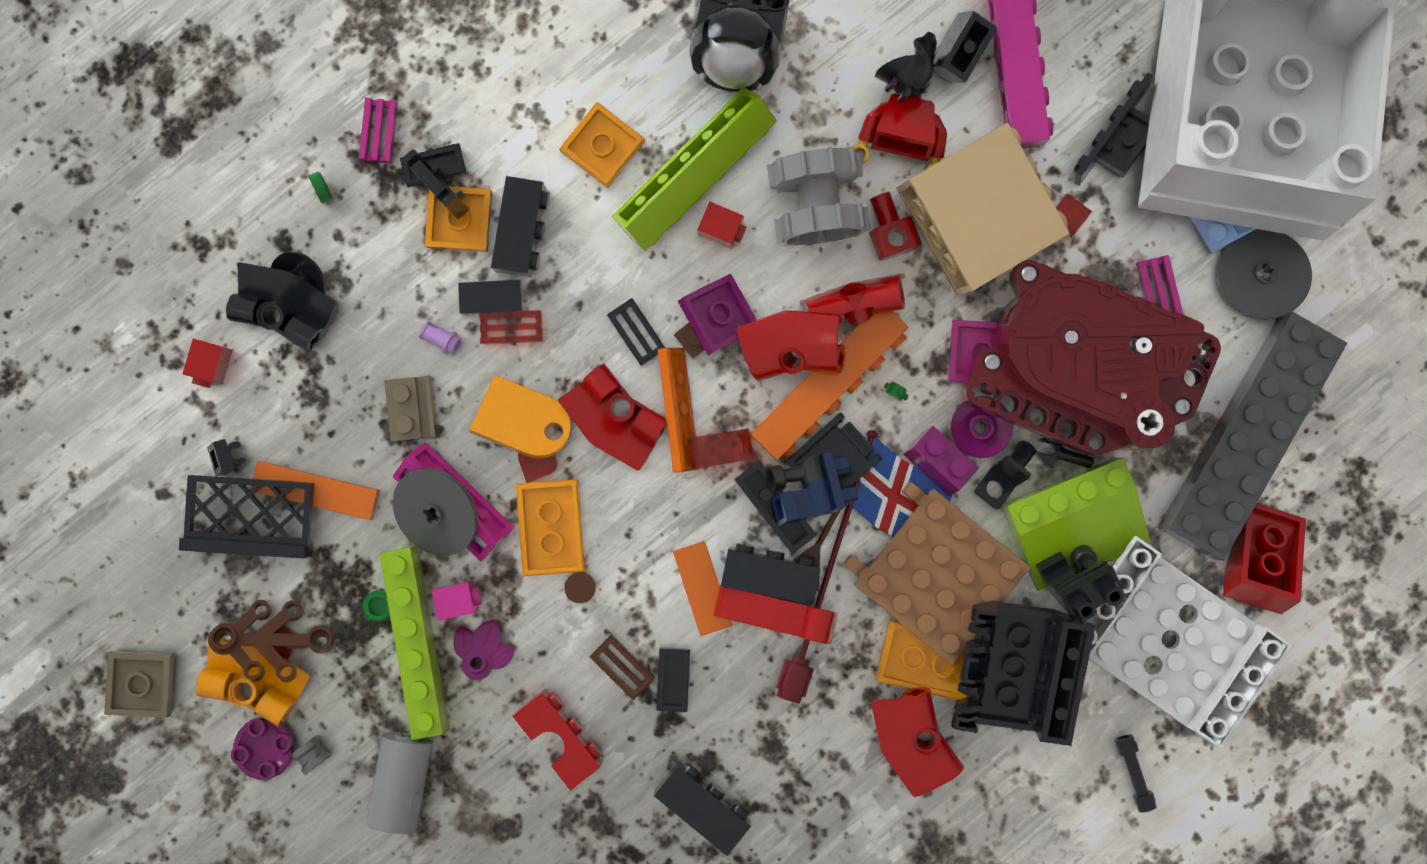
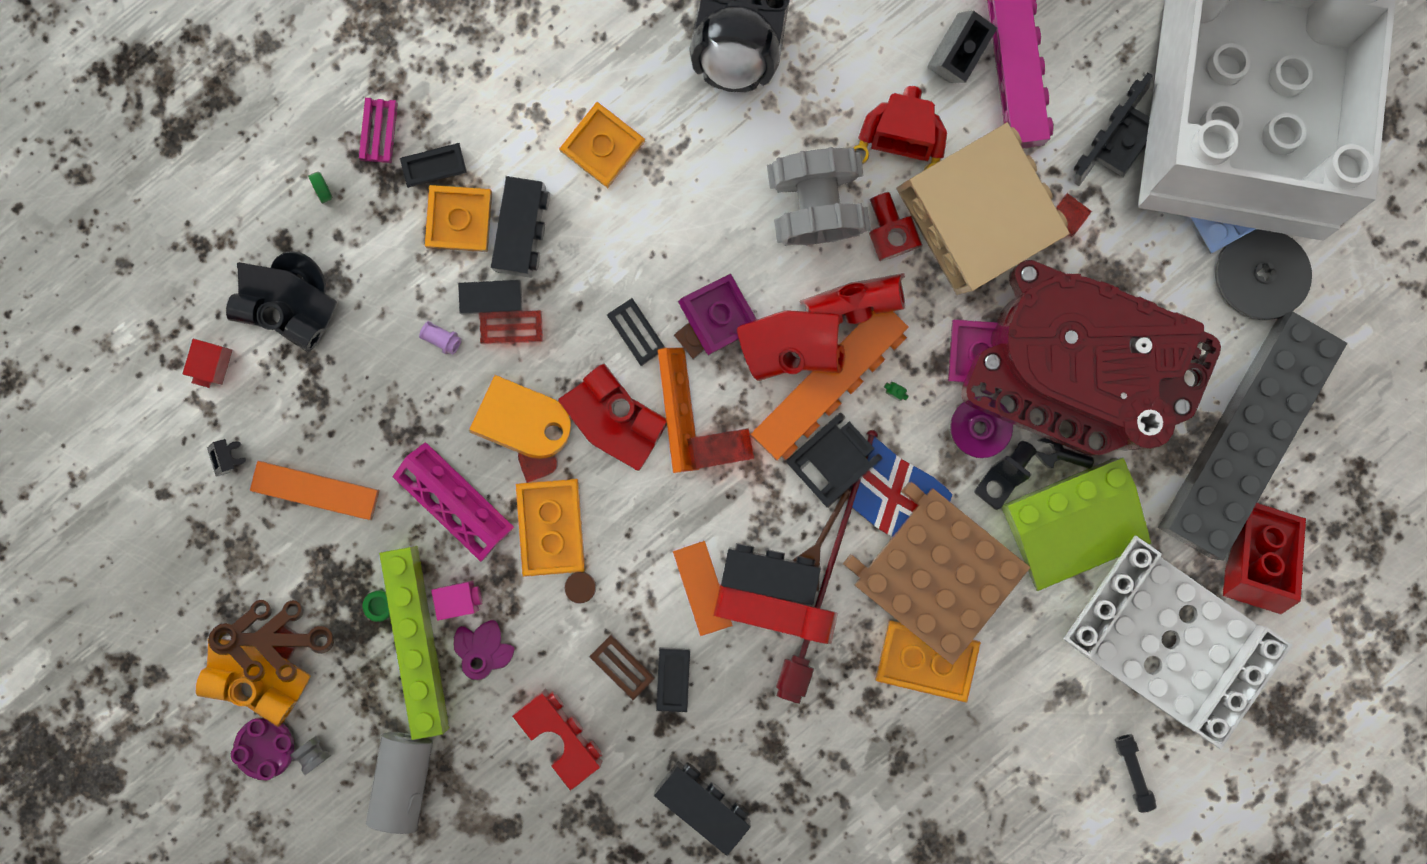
(139, 684): dark tan plate -> none
(244, 543): black fence -> none
(410, 408): dark tan plate -> none
(414, 512): dark grey piece -> none
(438, 187): black container -> none
(694, 168): lime brick -> none
(722, 225): red brick -> none
(756, 488): black brick -> none
(820, 488): dark blue hips -> none
(910, 73): black helmet -> none
(917, 762): red panel -> none
(941, 461): magenta brick -> none
(1023, 670): black slope -> none
(1083, 591): black hips -> none
(1169, 281): dark pink tile -> none

